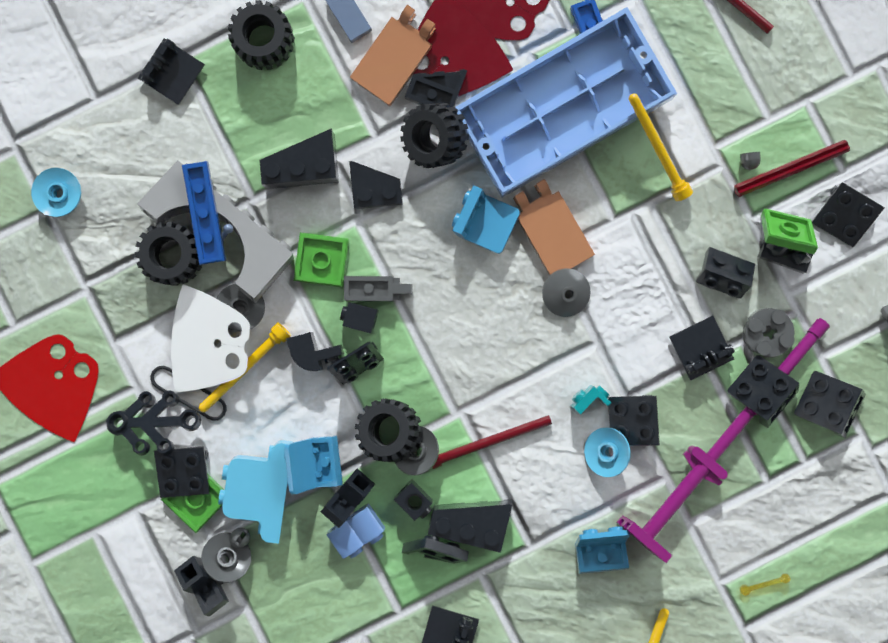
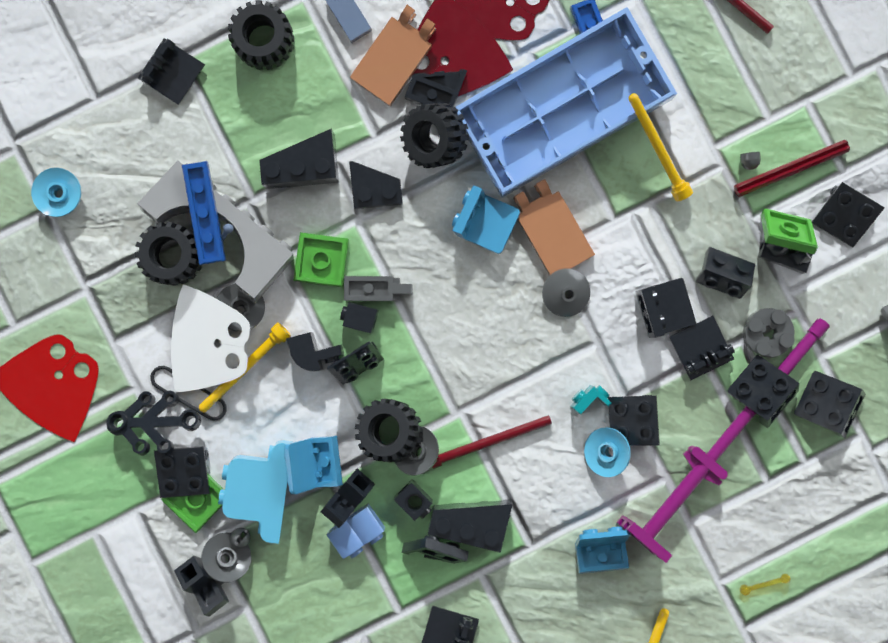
(665, 307): none -> black bracket

